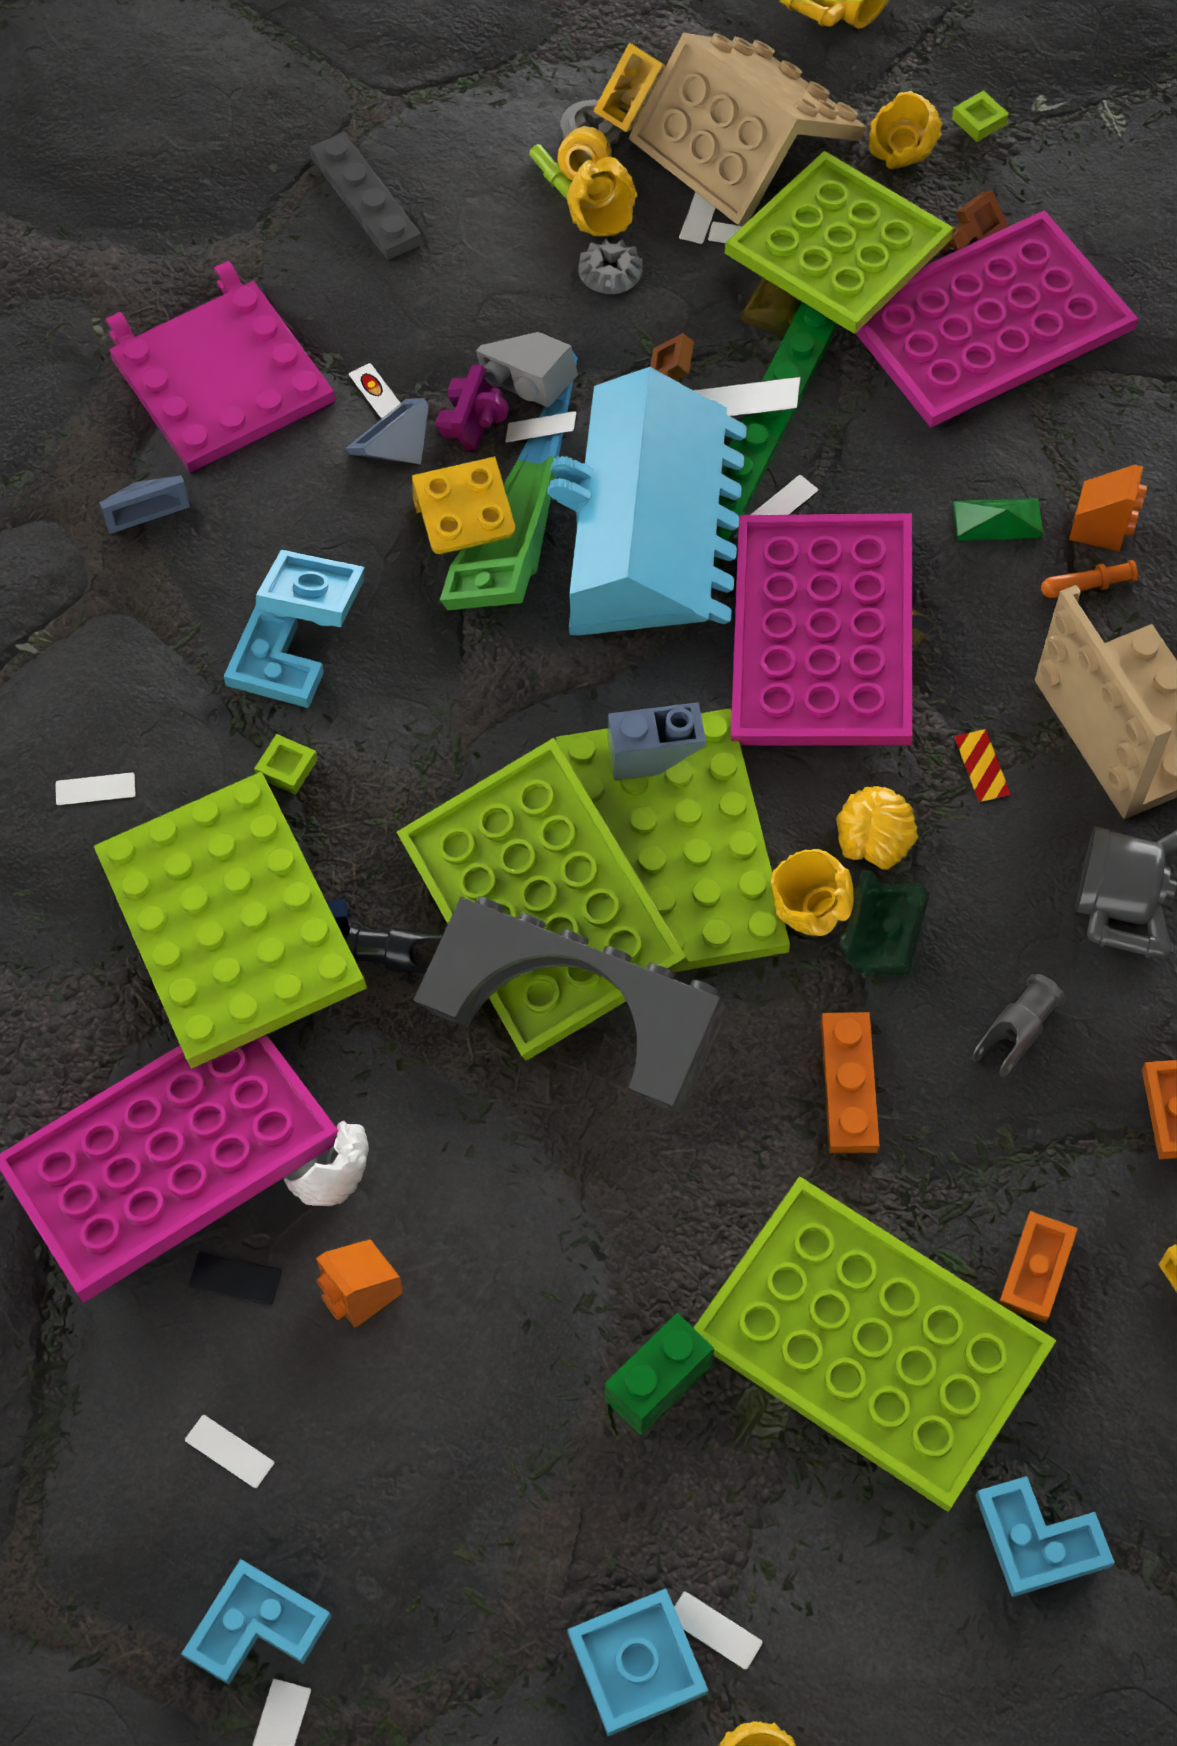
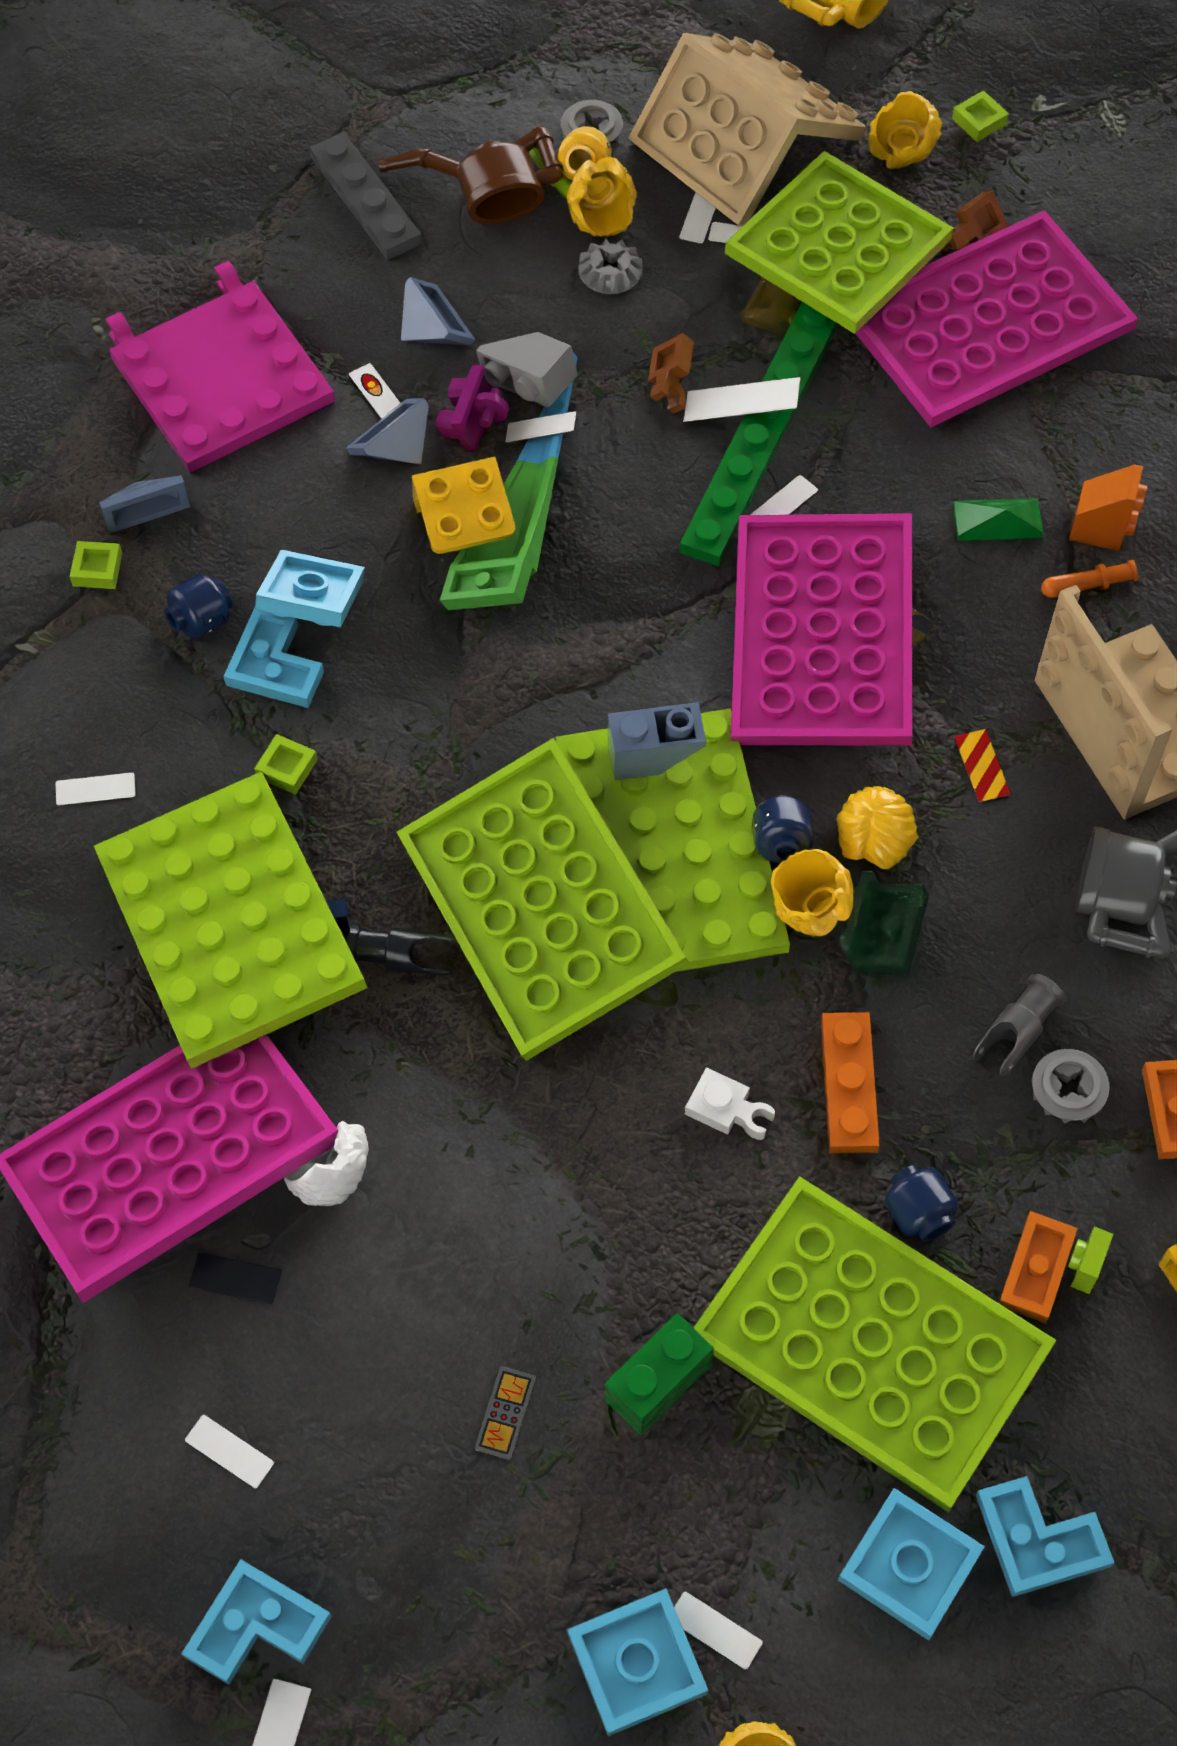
(96, 565): none -> lime plate
(198, 606): none -> dark blue head
(357, 1281): orange slope -> none
(431, 317): none -> sand blue slope
(490, 948): dark grey arch -> none
(495, 177): none -> reddish brown piece
(505, 1412): none -> sticker
(629, 88): yellow torso -> none
(650, 506): medium azure piece -> none
(723, 1102): none -> white plate
(782, 828): none -> dark blue head
(911, 1563): none -> medium azure plate
(921, 1203): none -> dark blue head
(1064, 1066): none -> light grey gear
(1088, 1259): none -> lime plate

